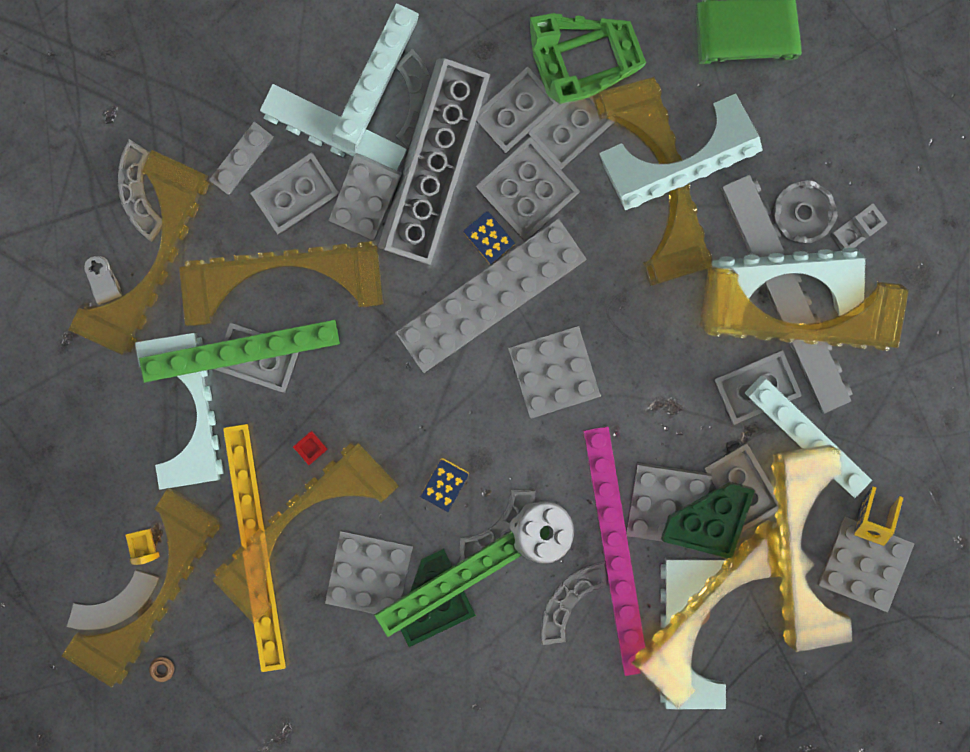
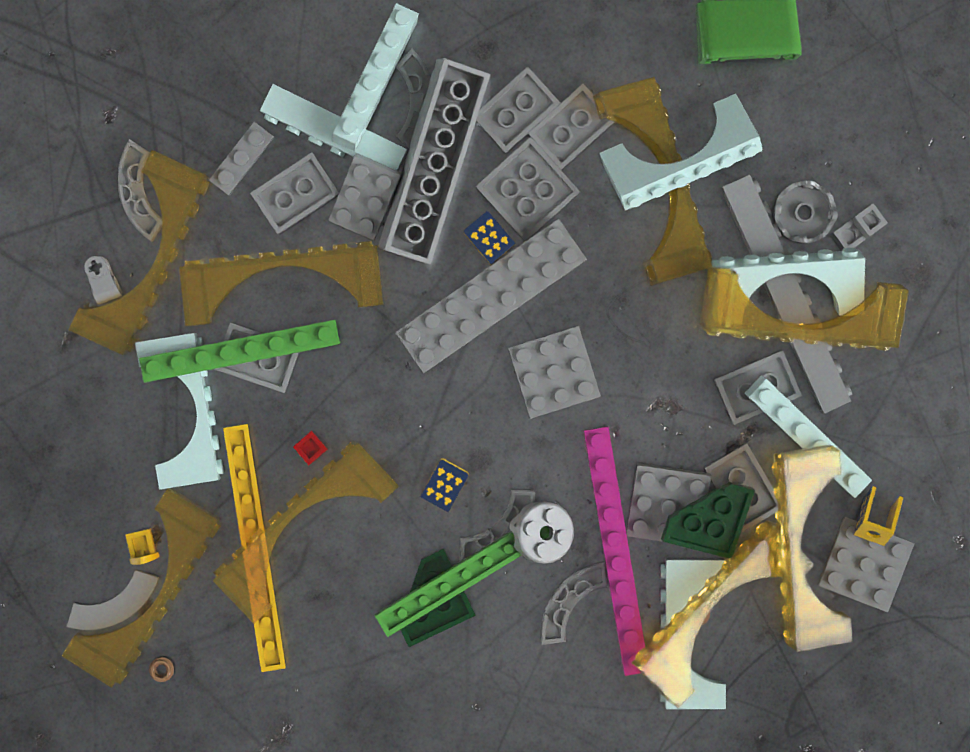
(367, 573): light grey plate -> none
(549, 61): bright green windscreen -> none

